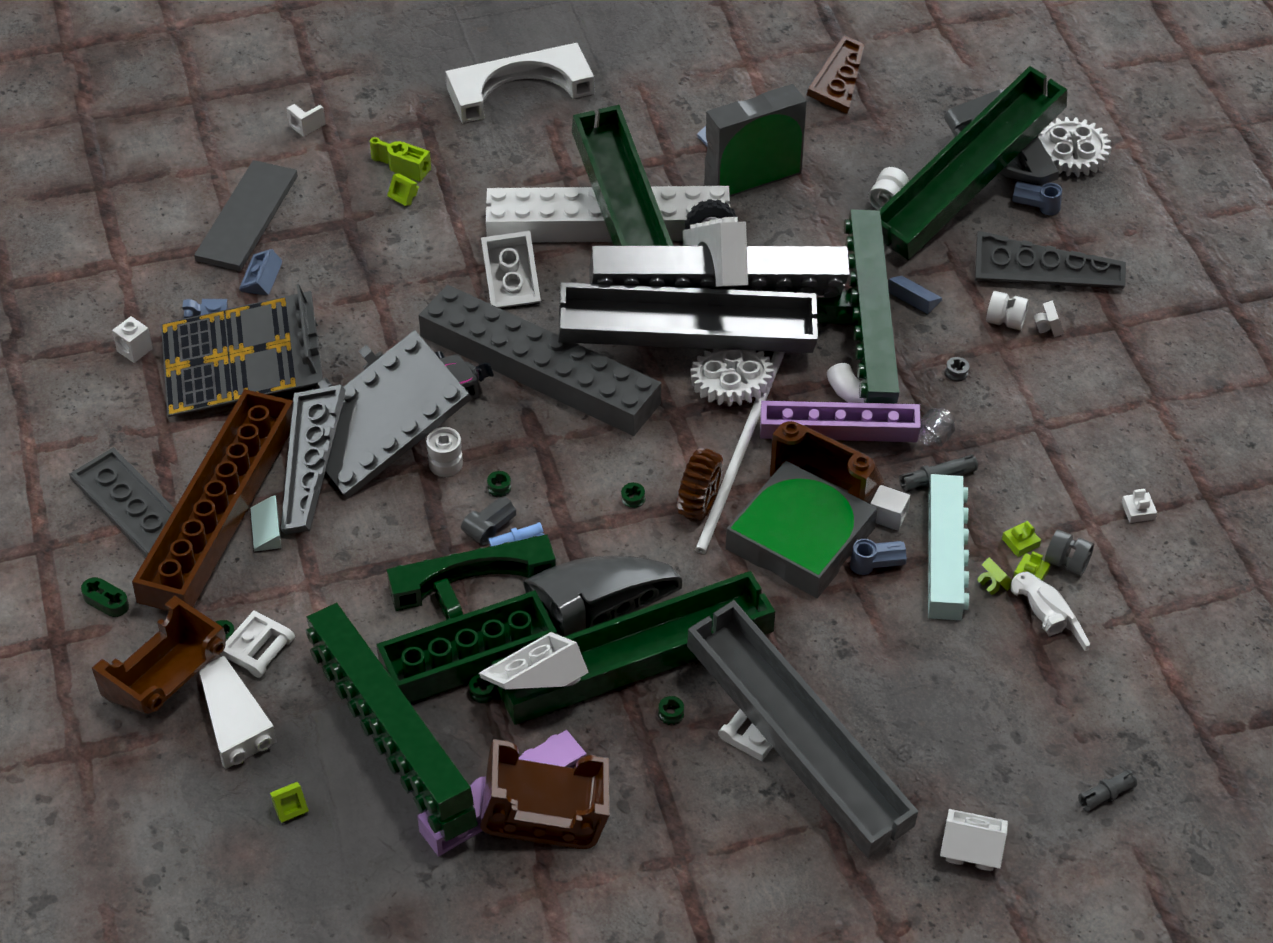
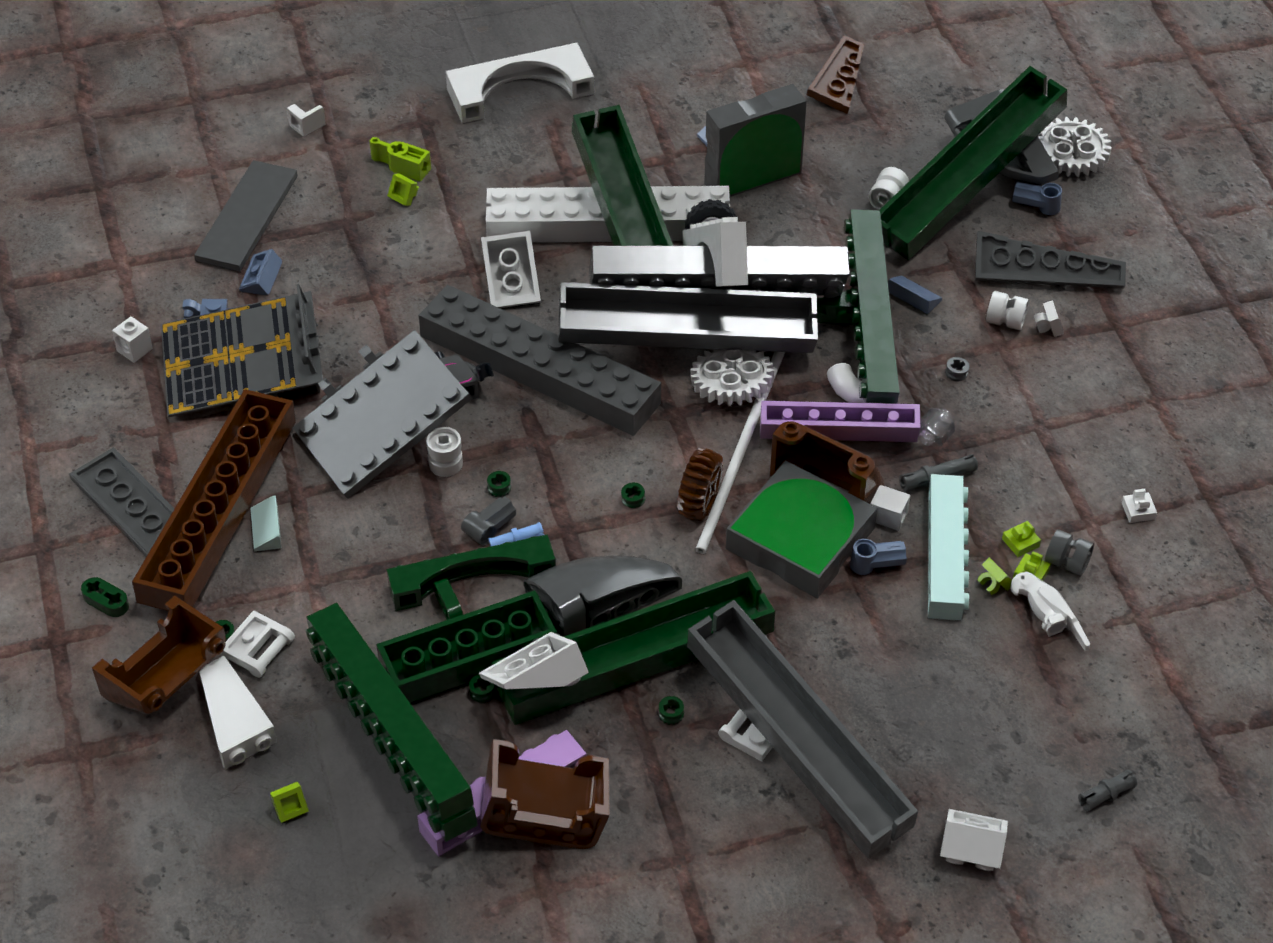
(310, 442): dark grey wing -> none

